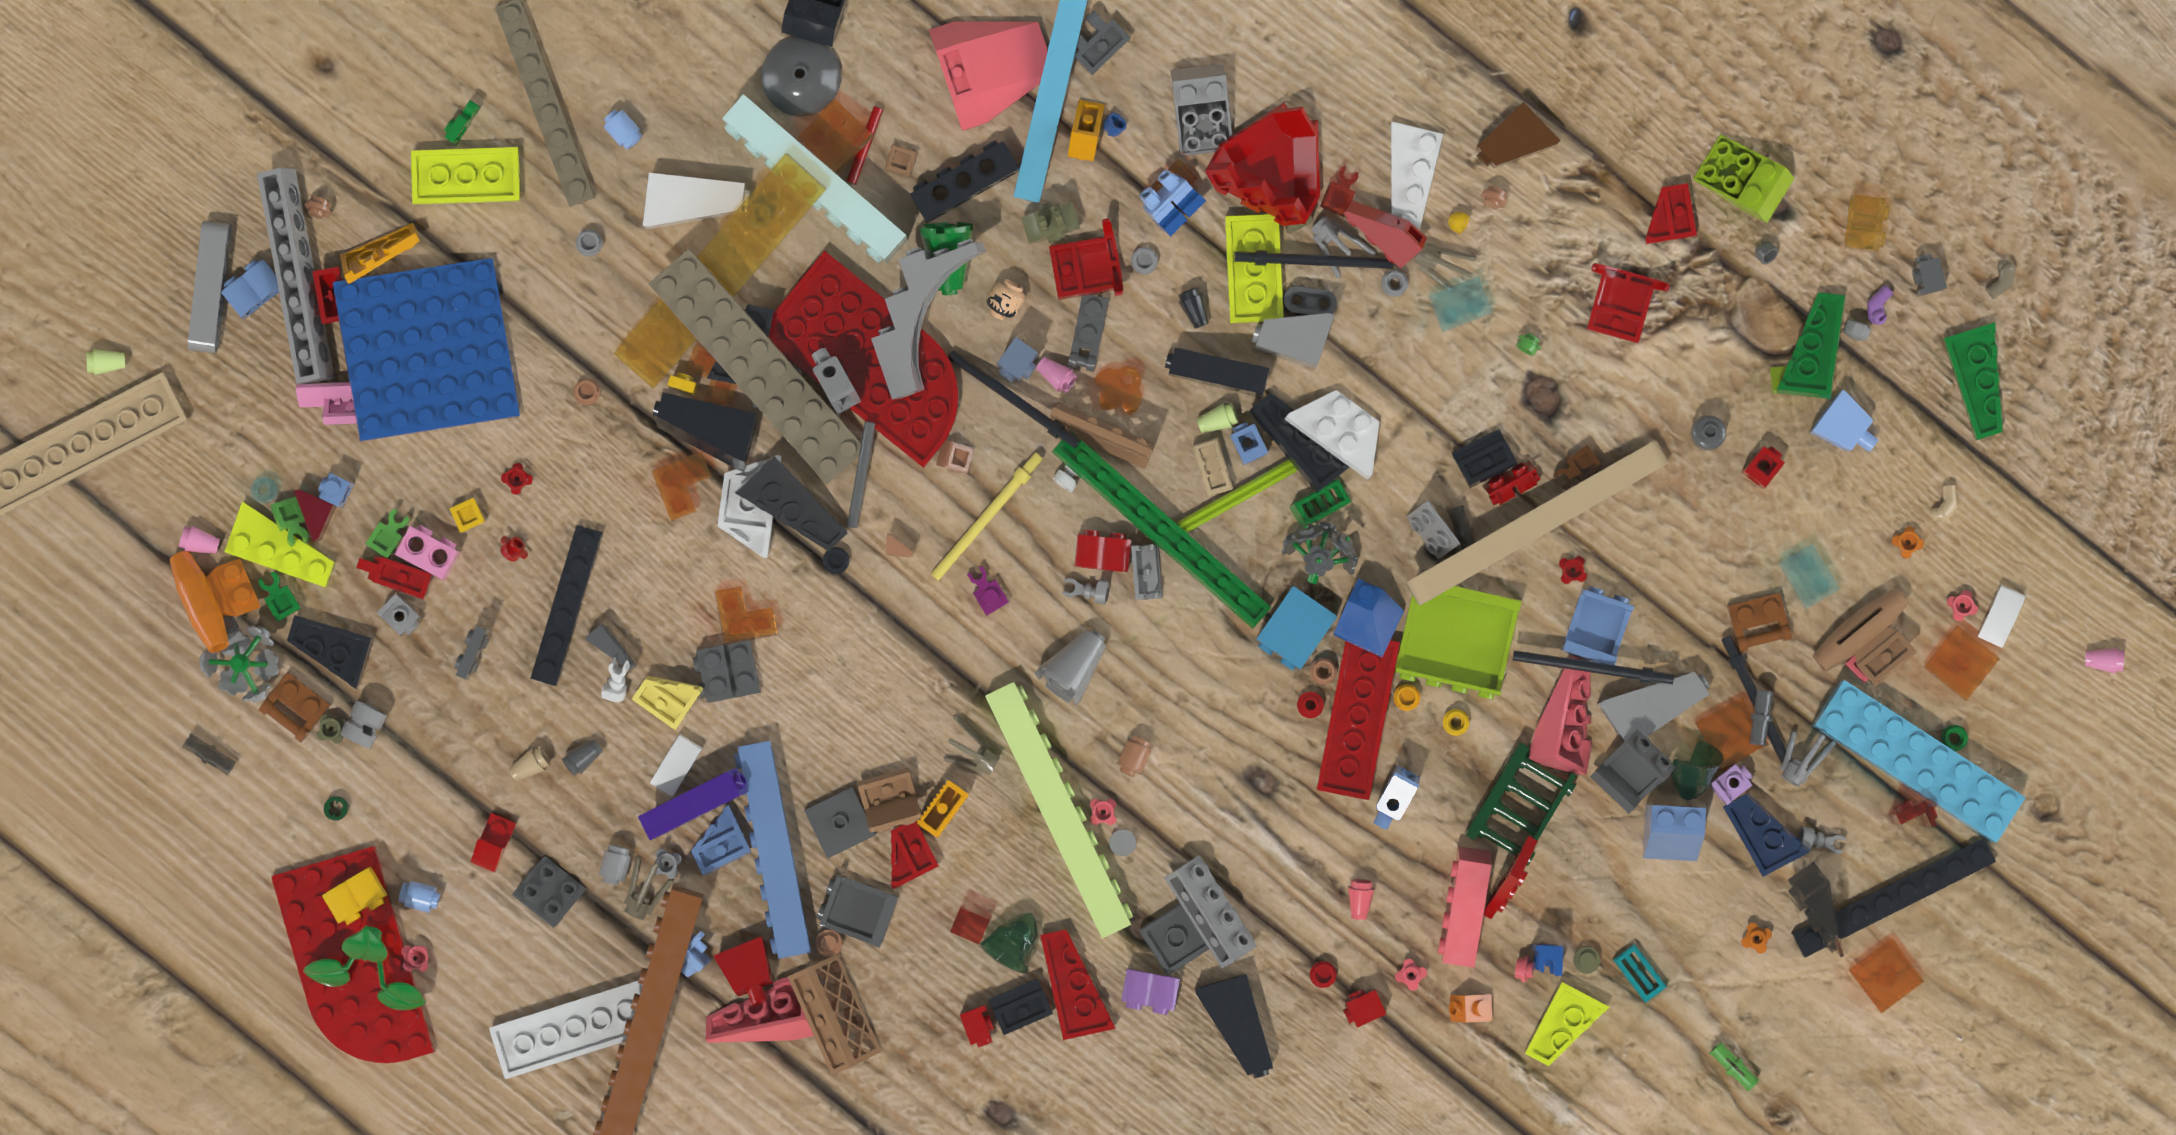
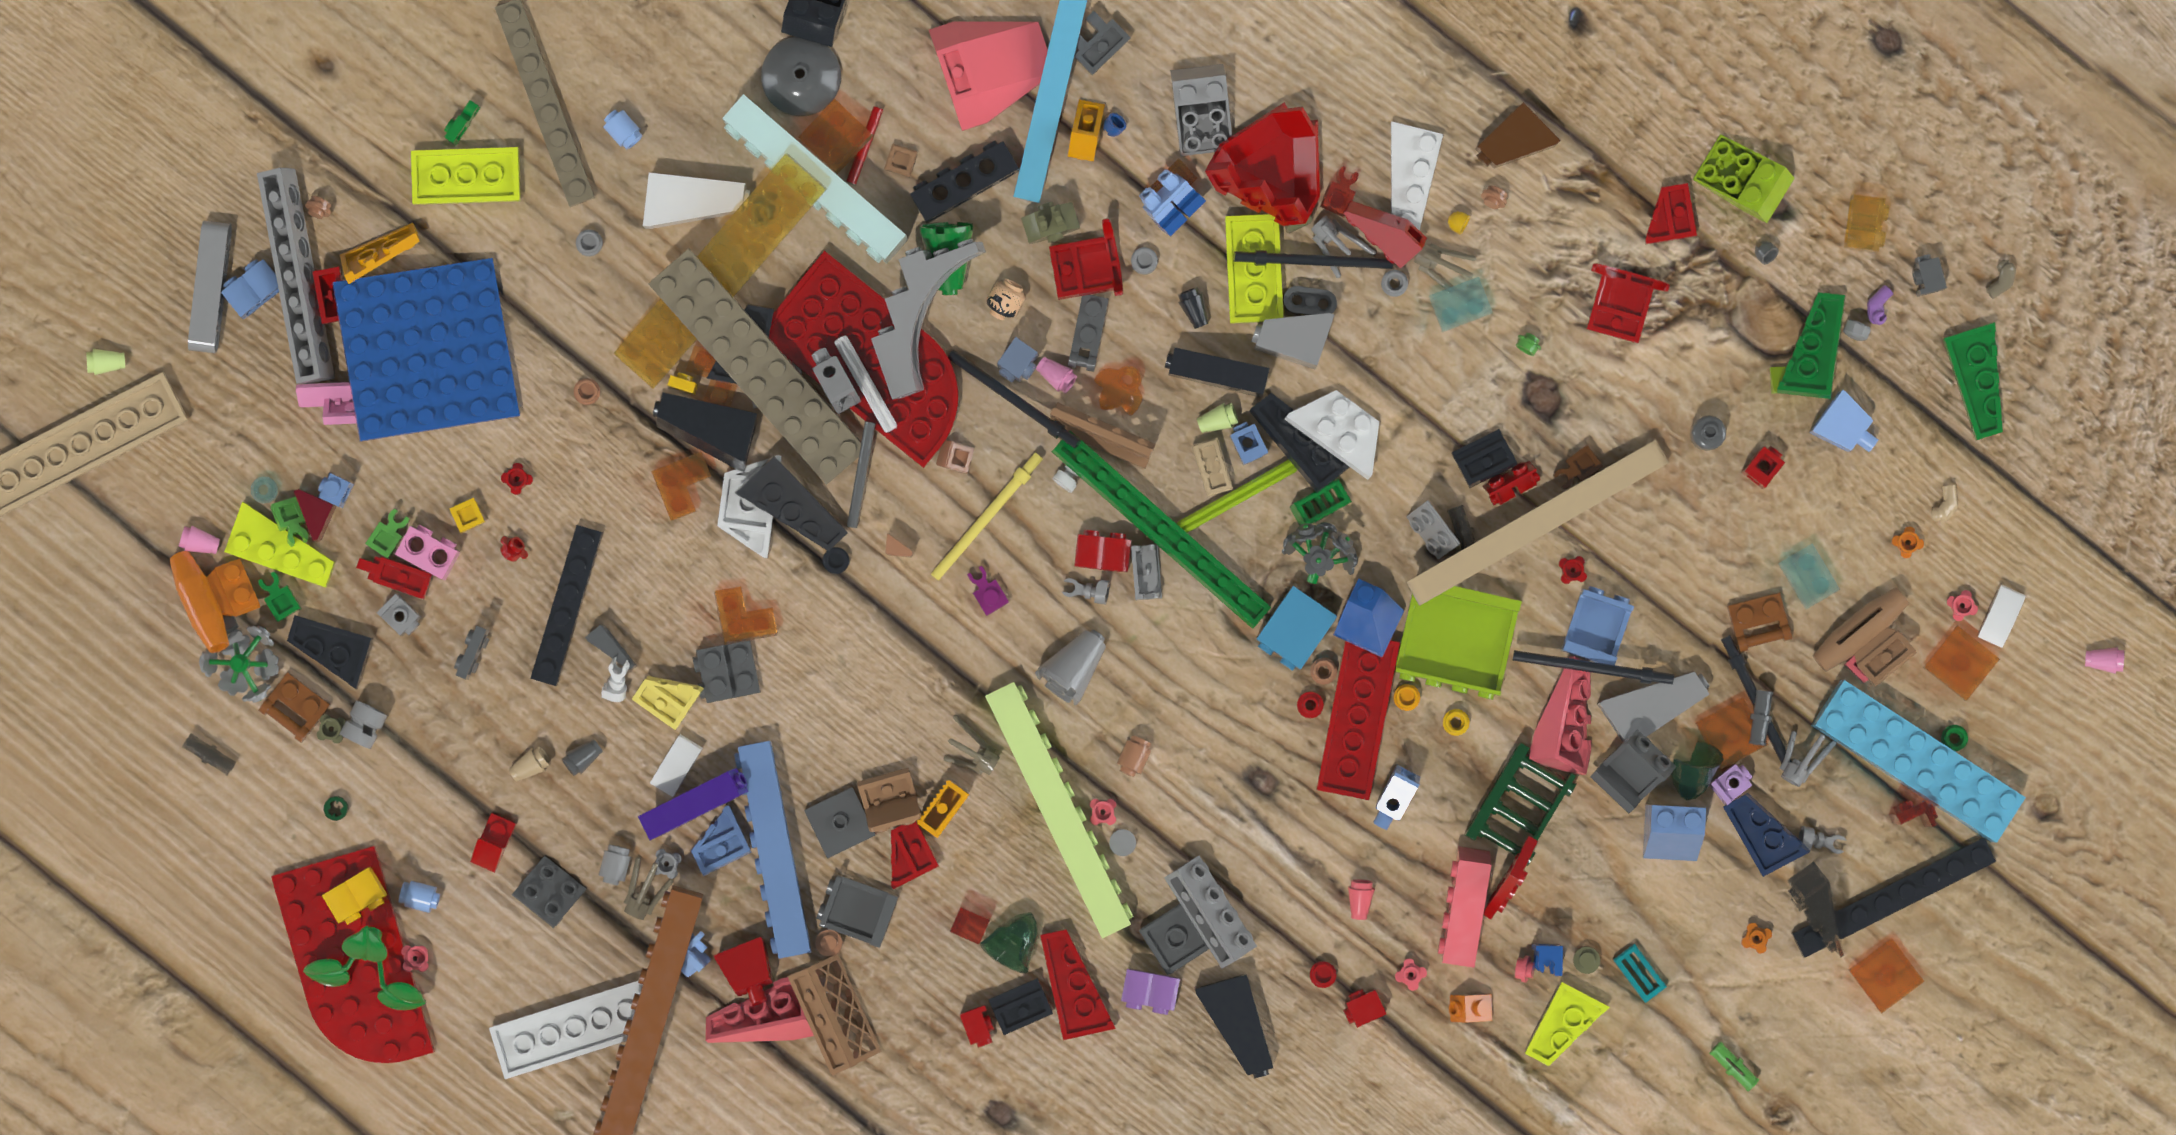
(866, 384): none -> white axle

